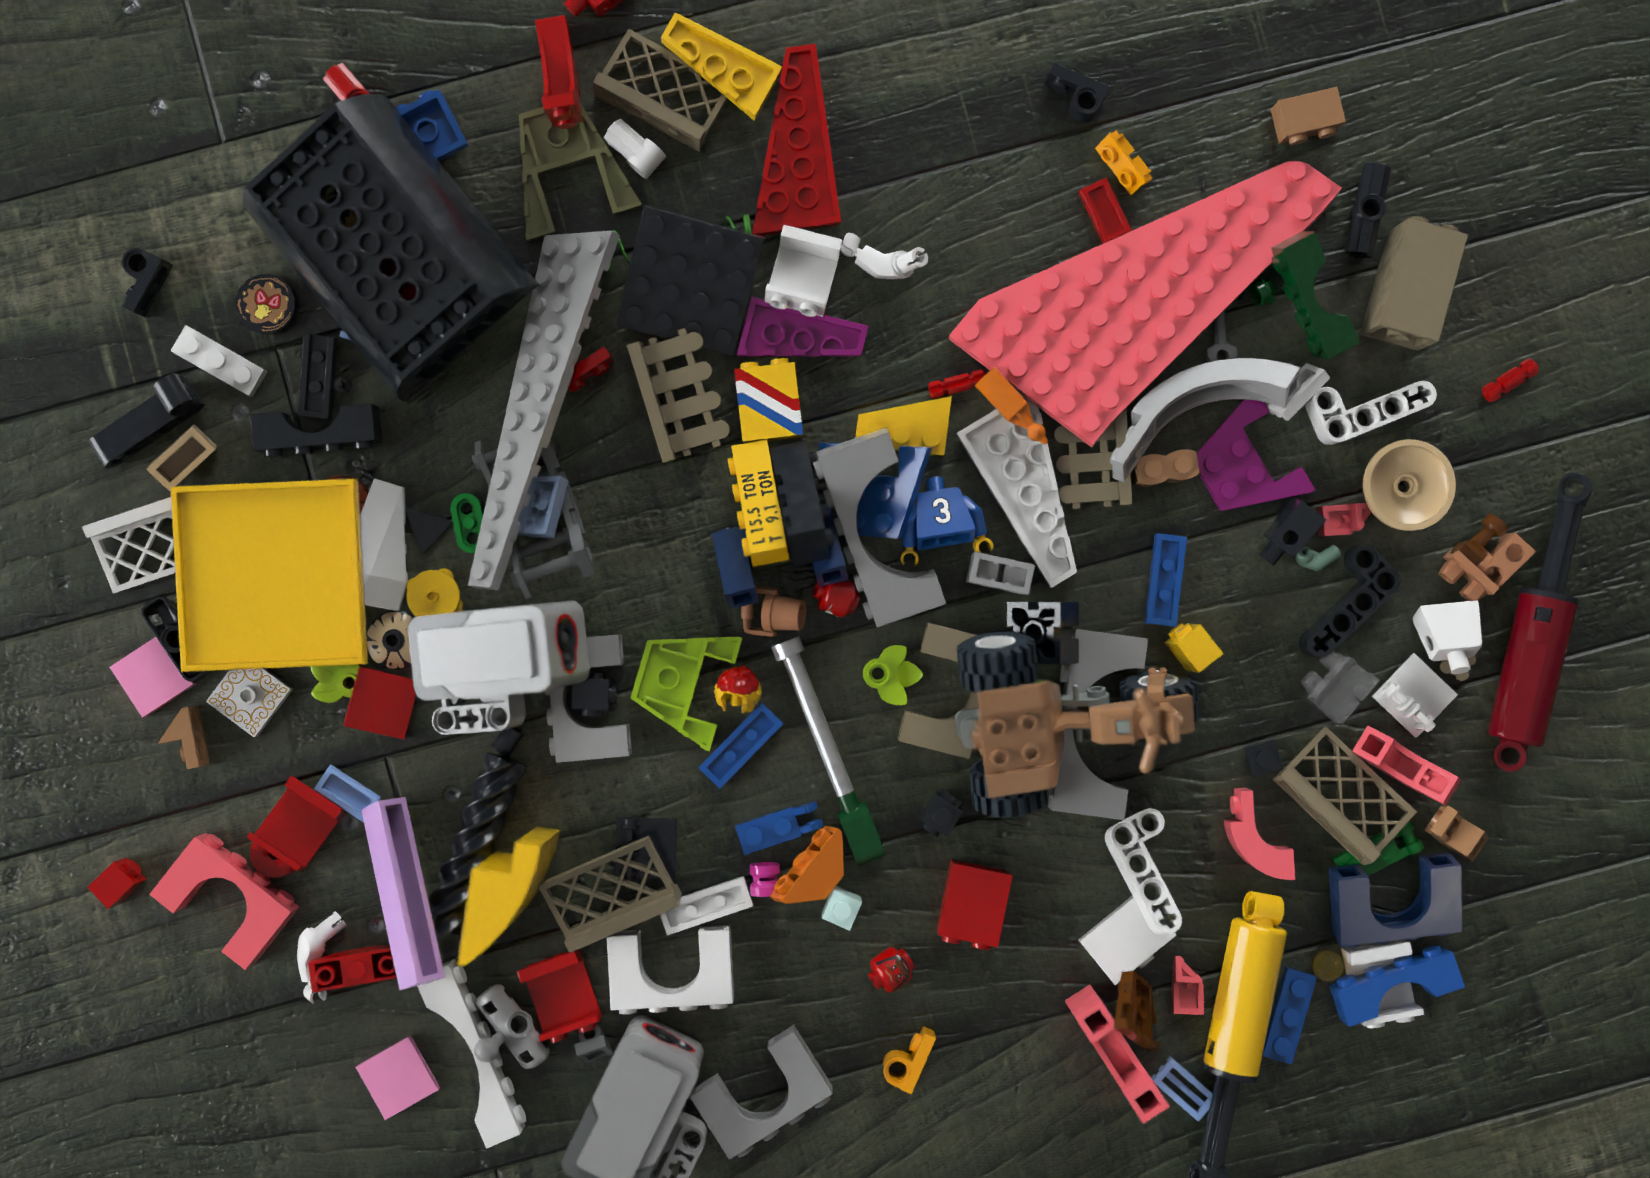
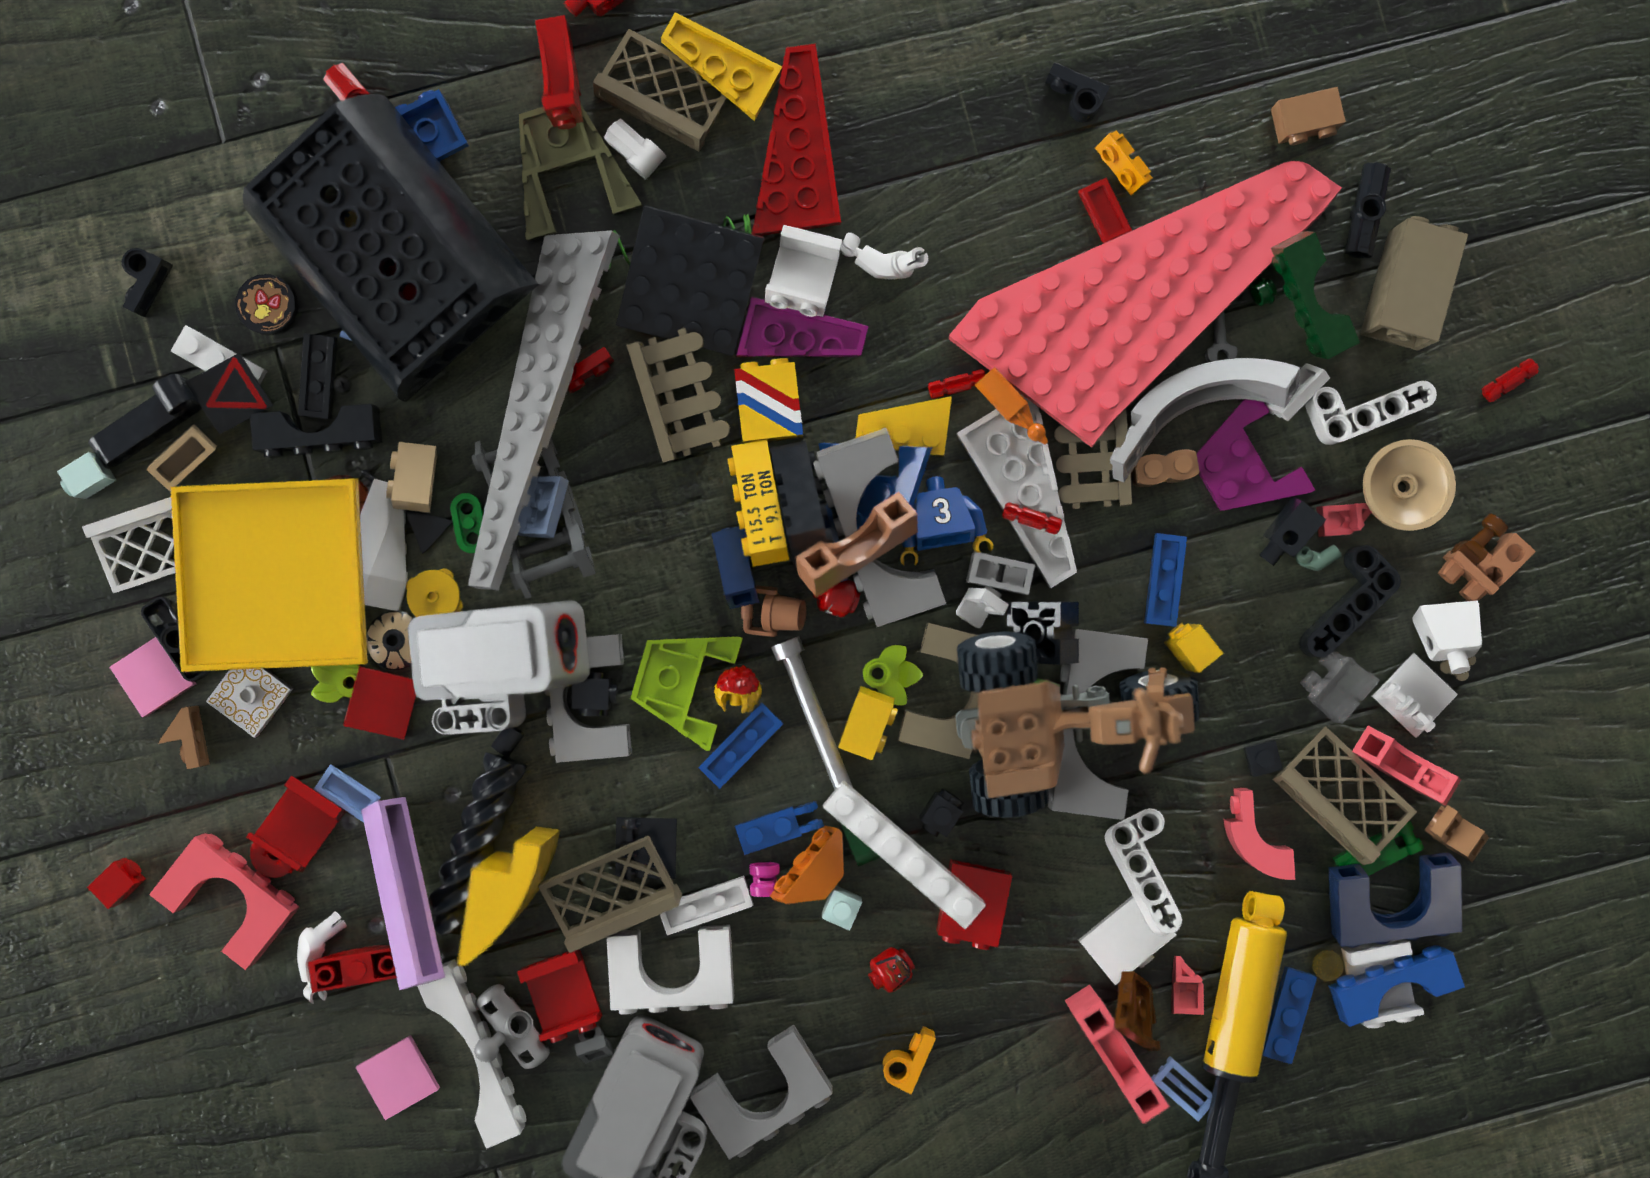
(85, 476): none -> light aqua brick
(229, 393): none -> black piece
(412, 477): none -> tan brick
(831, 563): none -> nougat arch
(867, 723): none -> yellow brick
(904, 854): none -> white brick
(979, 603): none -> white bracket
(1032, 518): none -> red axle
(1539, 639): dark red piece -> none

